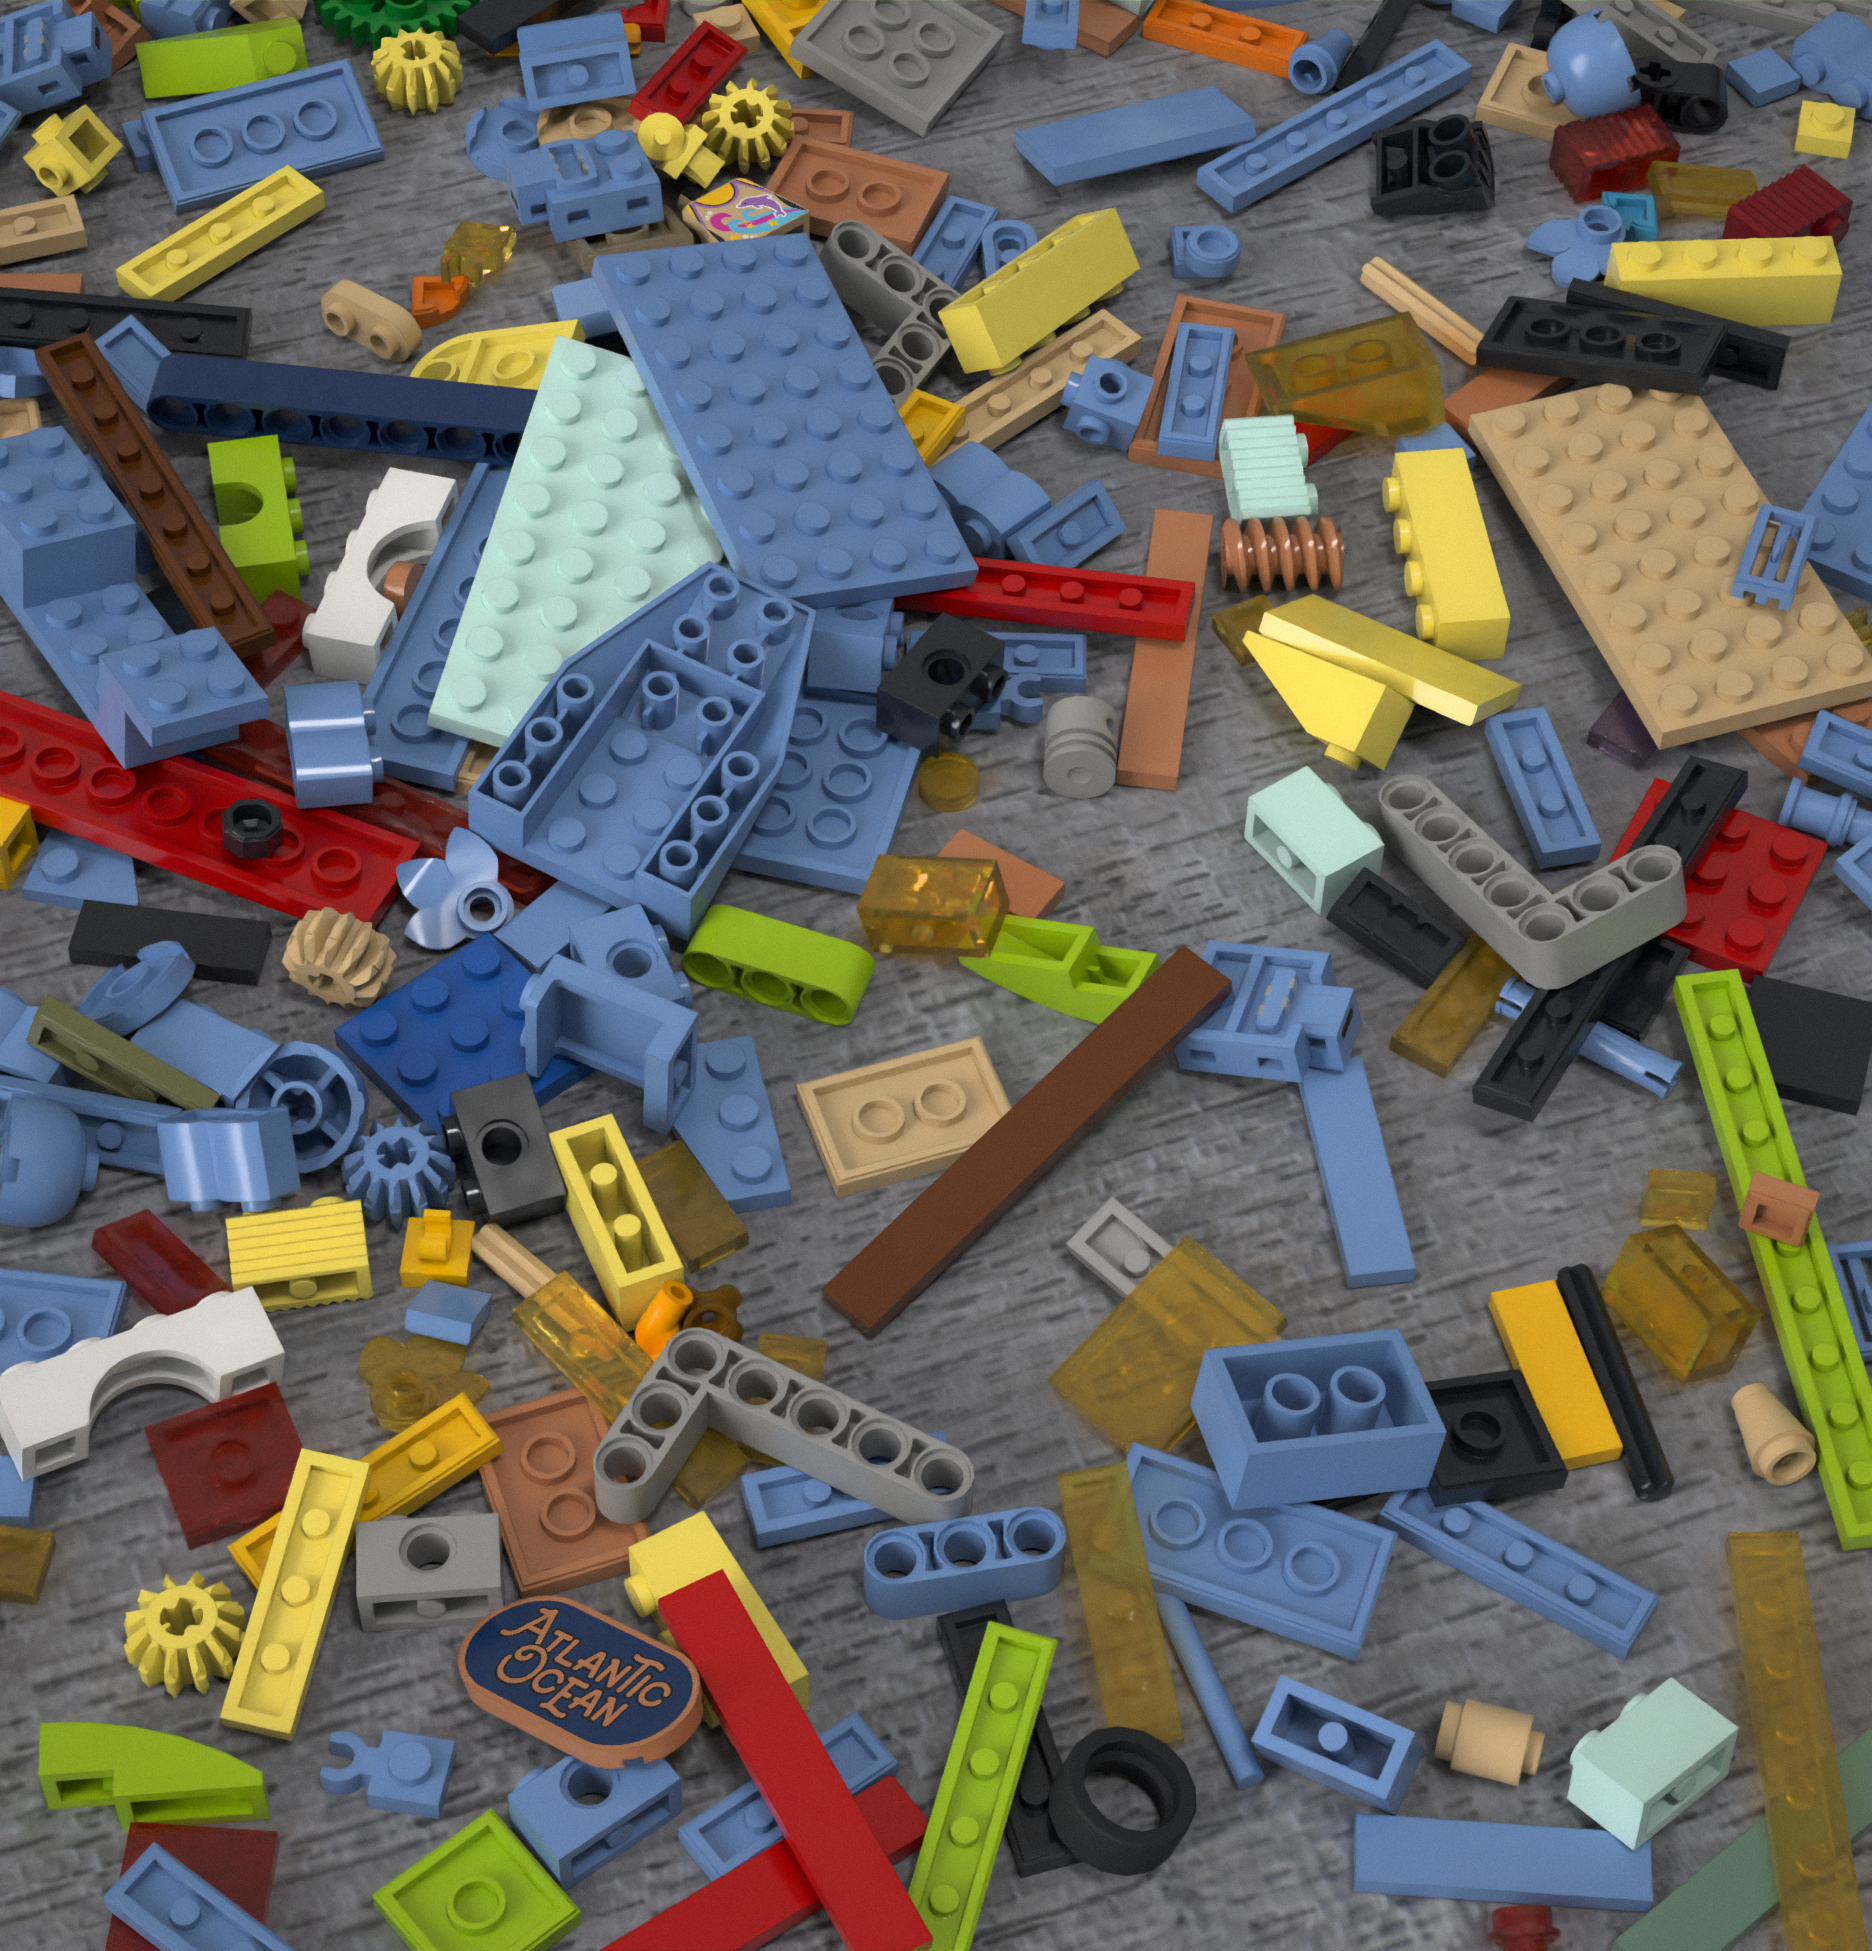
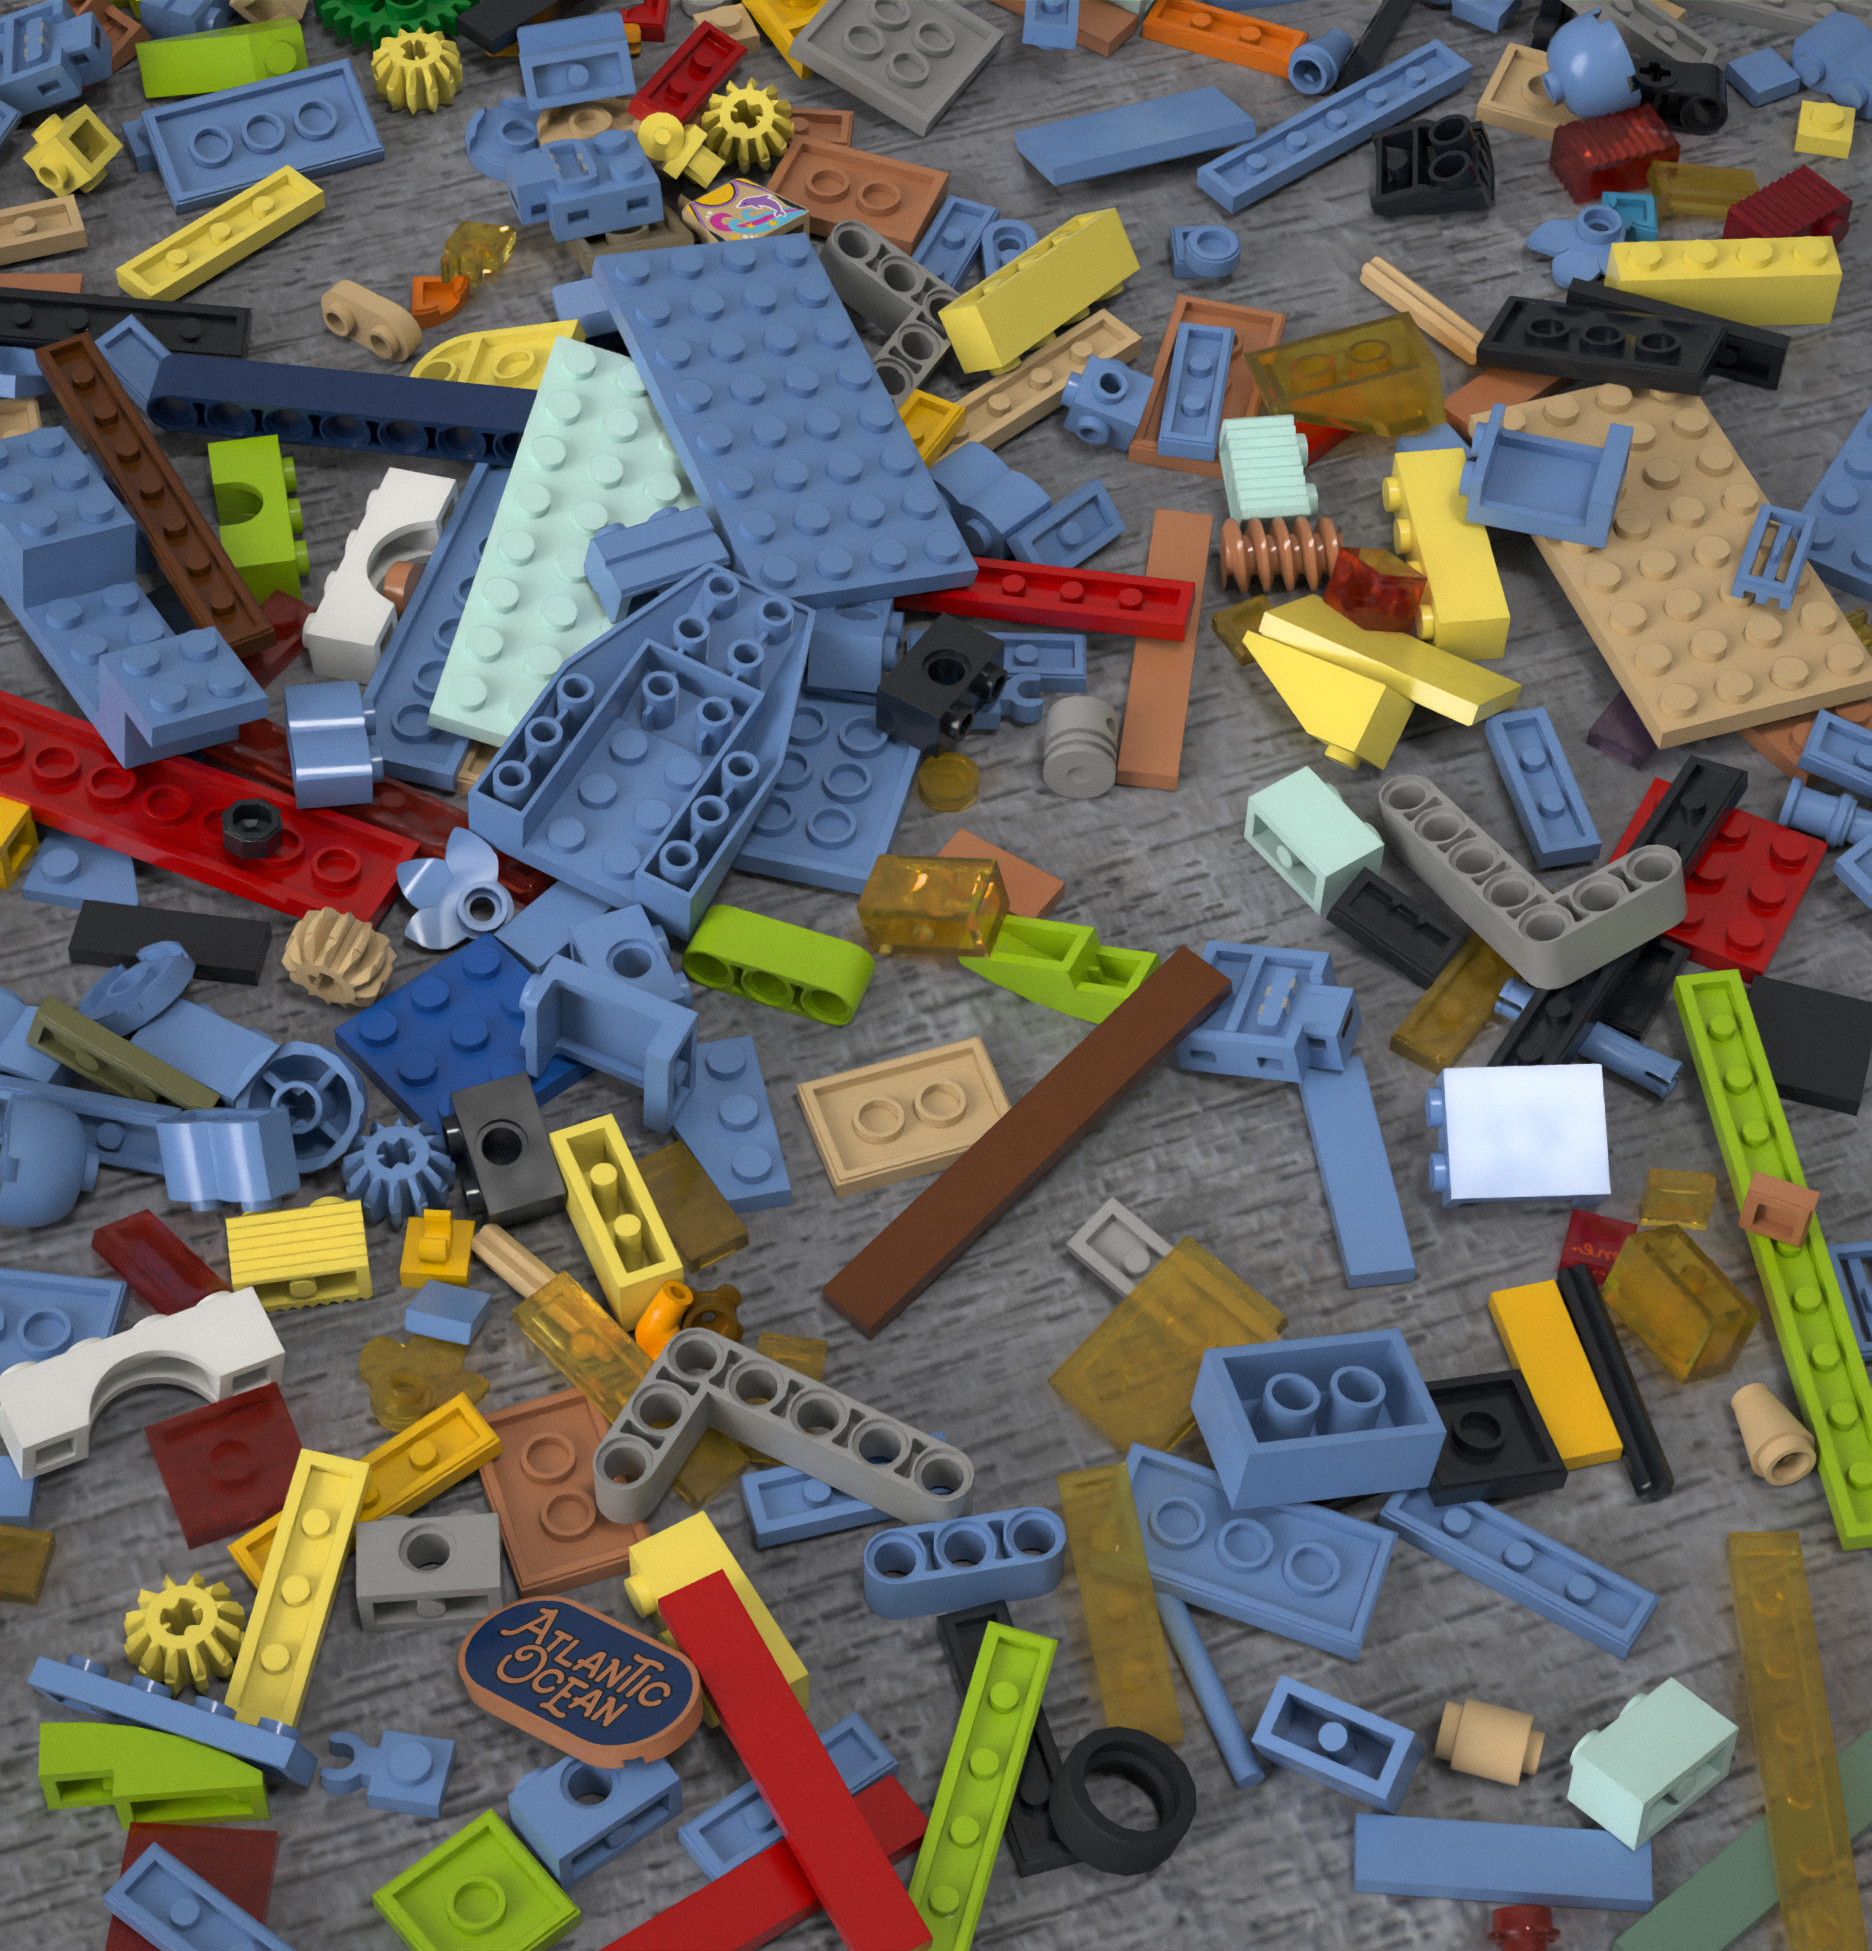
(147, 1705): none -> medium blue plate
(647, 559): none -> medium blue brick
(1375, 589): none -> clear red brick
(1519, 1134): none -> panel
(1545, 482): none -> medium blue panel
(1594, 1242): none -> clear red tile

